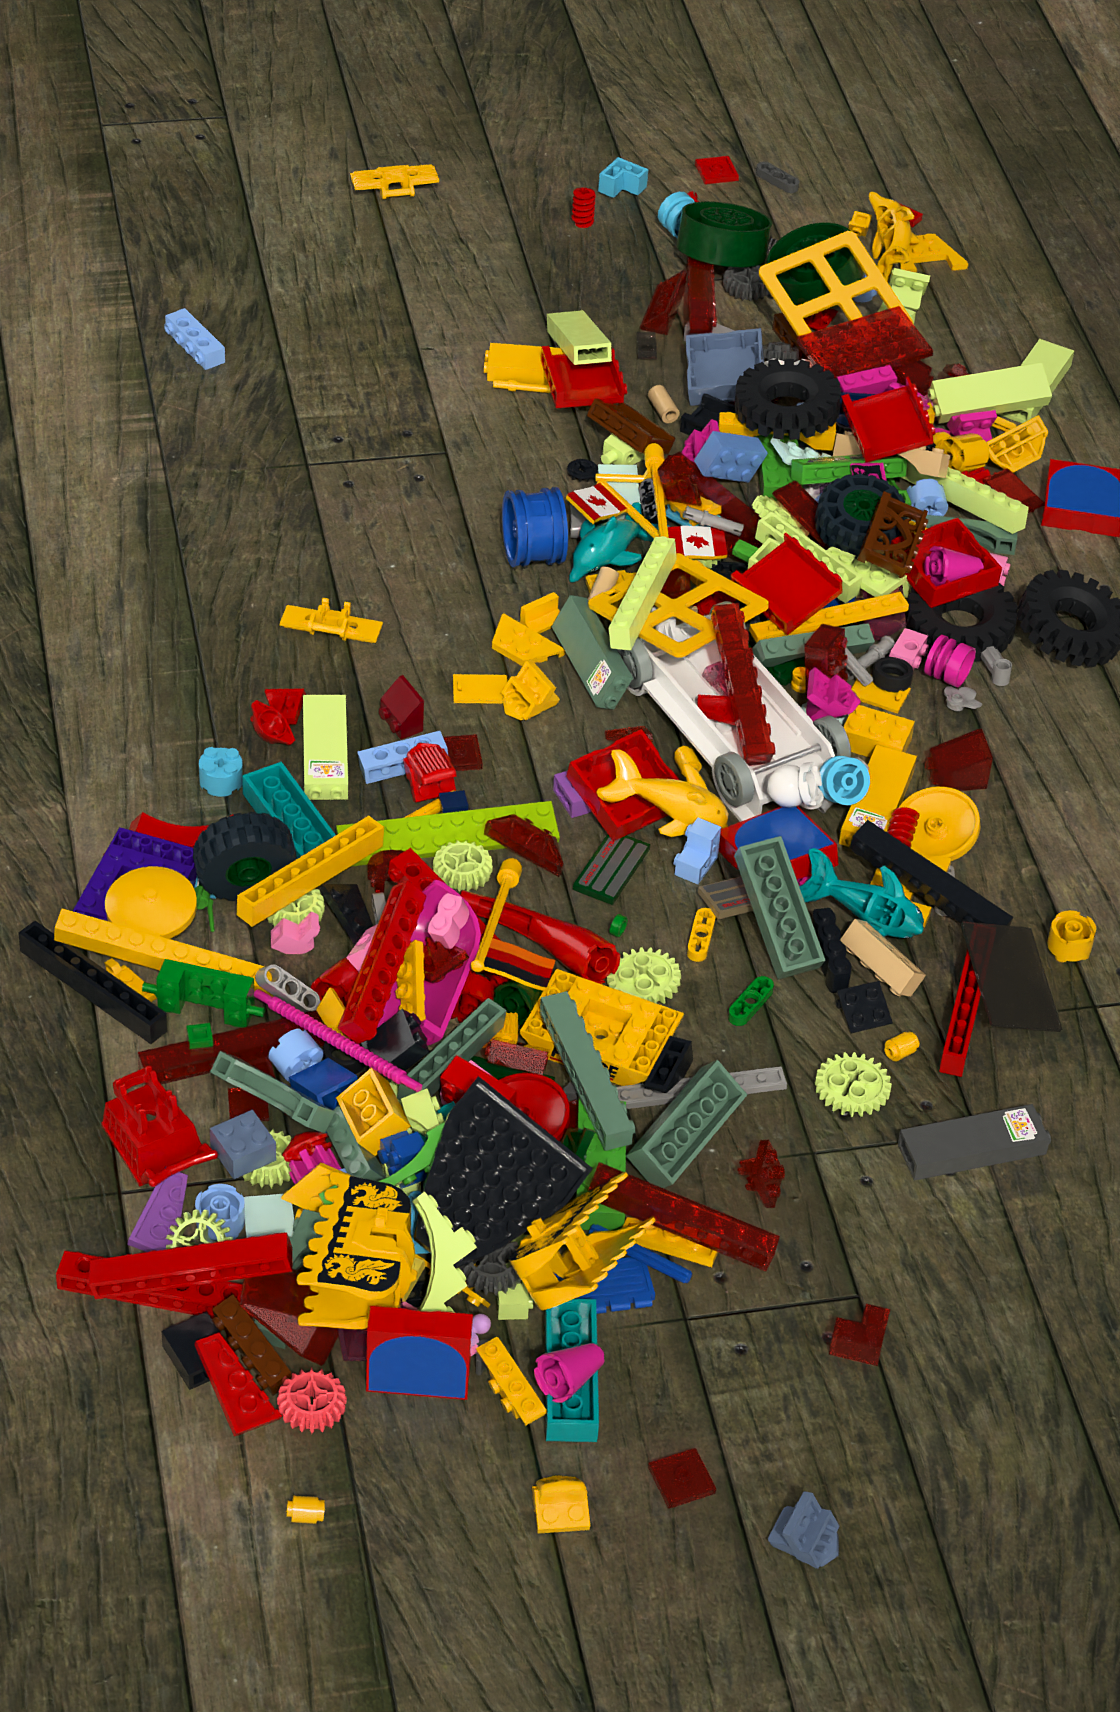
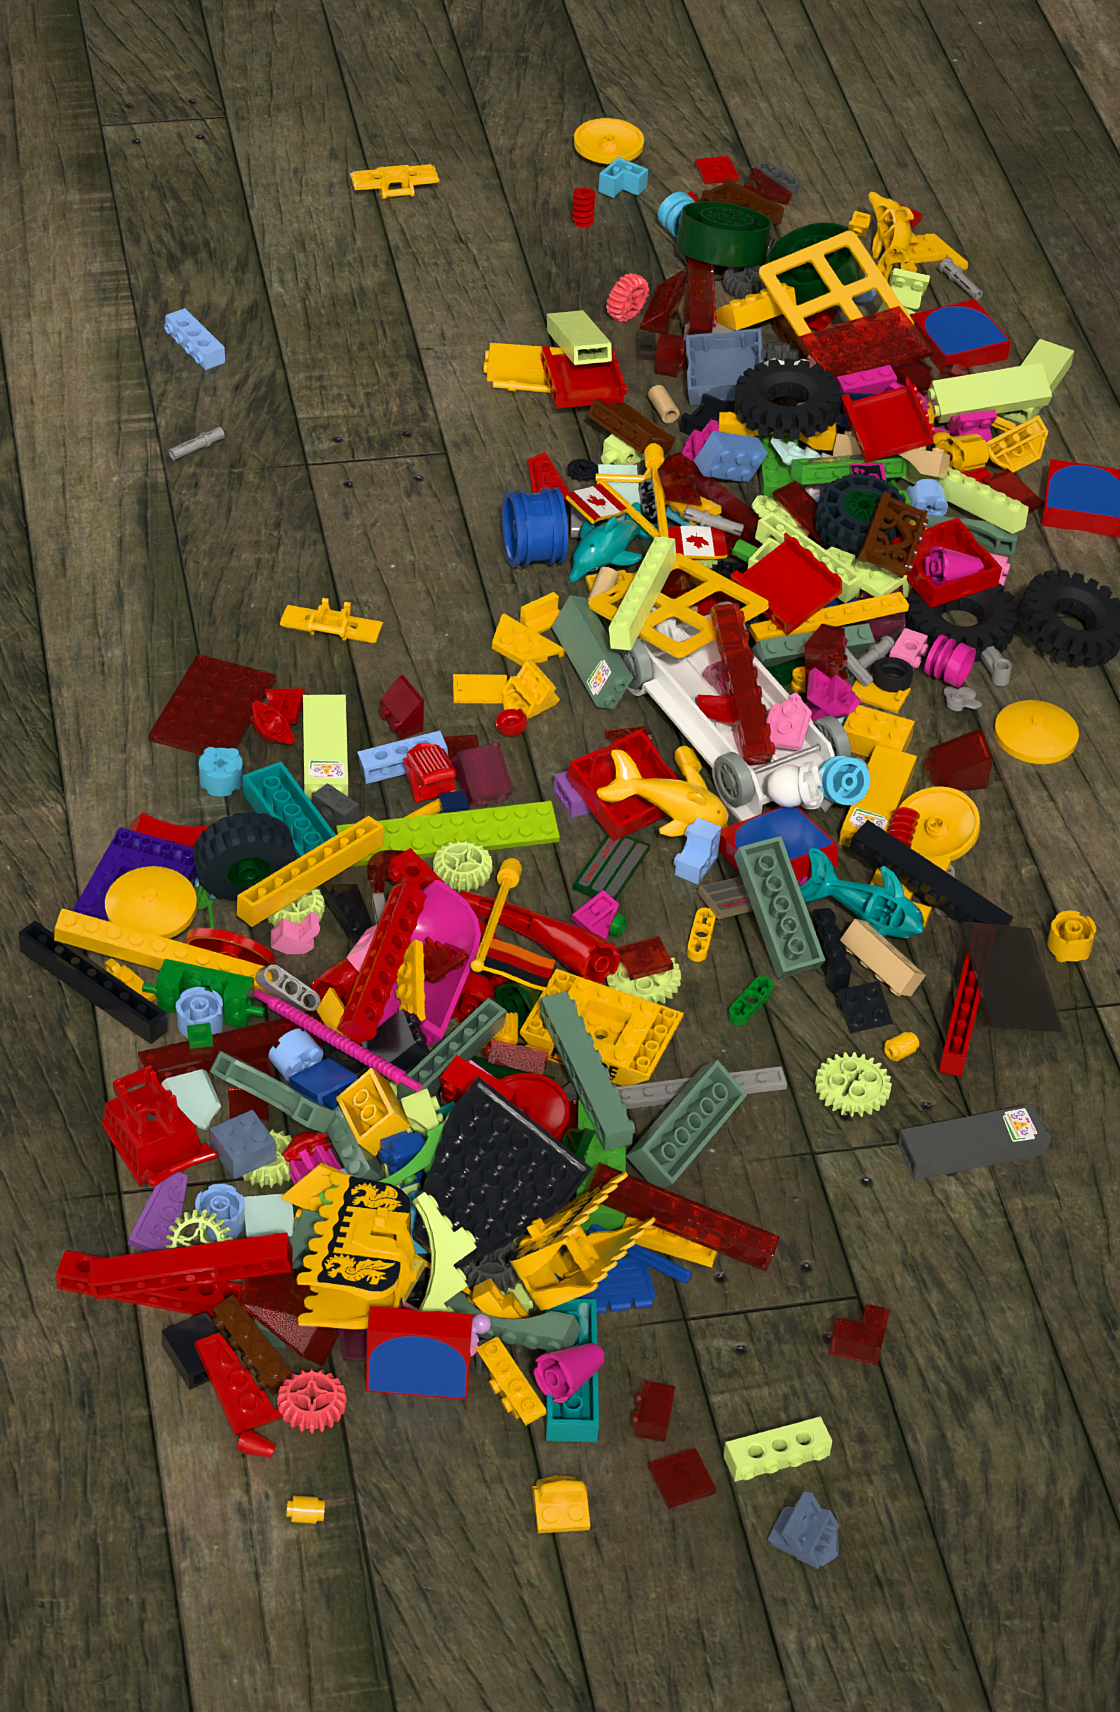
(195, 1096): none -> light aqua tile
(199, 1007): none -> light blue brick
(203, 440): none -> light grey pin
(211, 706): none -> clear red plate
(230, 944): none -> red dish
(254, 1444): none -> red cone
(335, 806): none -> dark grey brick
(449, 920): bright pink brick -> none
(483, 774): none -> clear pink slope
(494, 1303): none -> yellow slope
(511, 722): none -> red hair
(527, 840): clear red wedge -> none
(545, 475): none -> red wing
(548, 1331): none -> sand green arch
(597, 914): none -> dark pink wing
(608, 139): none -> yellow dish
(627, 297): none -> coral gear
(645, 958): none -> clear red plate
(654, 1411): none -> clear red brick
(670, 354): none -> clear red brick
(670, 1065): black slope -> none
(736, 194): none -> reddish brown fence
(751, 309): none -> yellow slope
(764, 1446): none -> yellowish green brick
(765, 1173): clear red plate -> none
(768, 188): none -> clear red flag
(789, 722): none -> bright pink tile
(956, 275): none -> light grey pin
(962, 335): none -> tile
(1036, 732): none -> yellow dish

